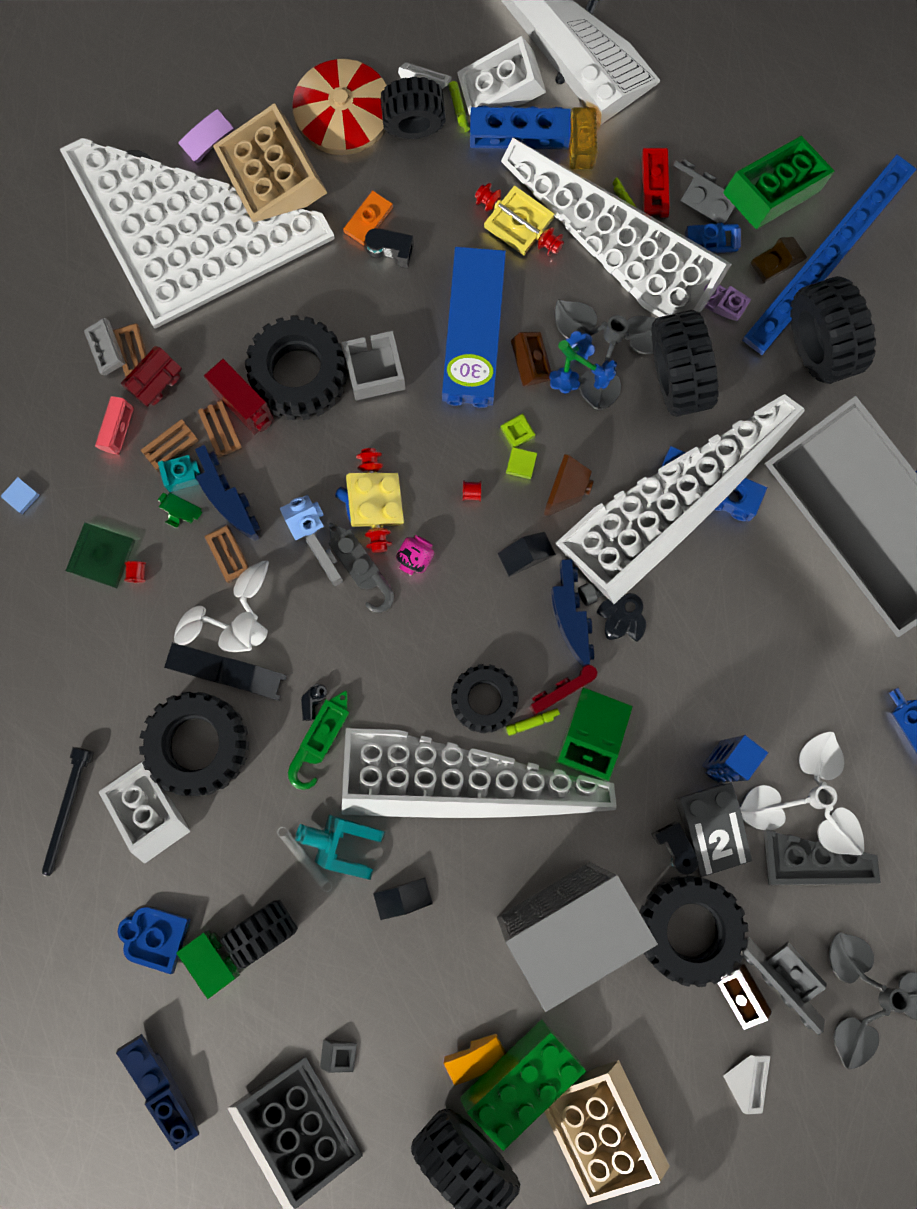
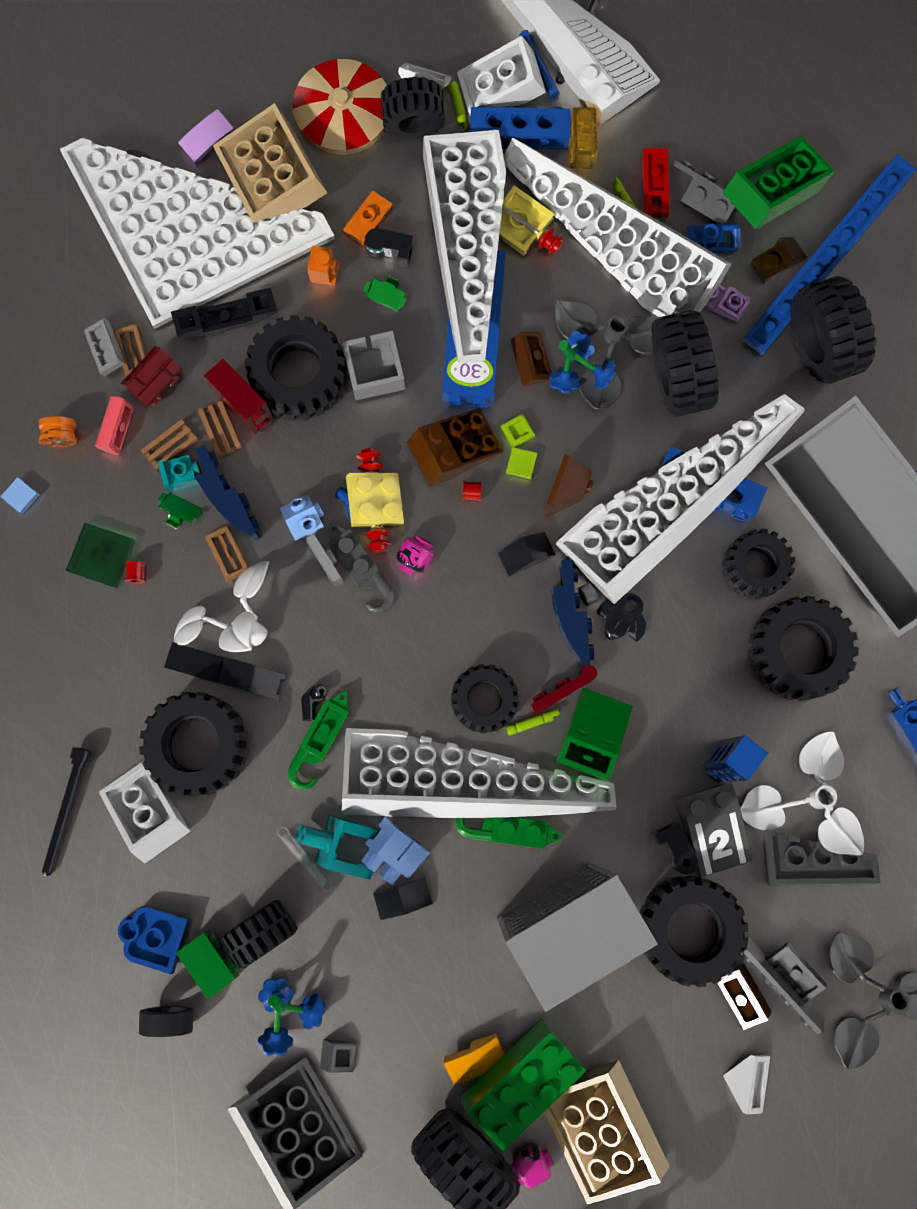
(57, 431): none -> orange wheel
(160, 1091): dark blue slope -> none
(165, 1021): none -> black tyre
(224, 316): none -> black slope
(275, 998): none -> blue plant
(322, 266): none -> orange brick
(386, 293): none -> green piece
(397, 849): none -> medium blue hips
(453, 446): none -> reddish brown slope
(466, 205): none -> white wedge
(511, 831): none -> green plate
(532, 1165): none -> dark pink head
(545, 74): none -> blue bar
(777, 555): none -> black tyre
(828, 626): none -> black tyre

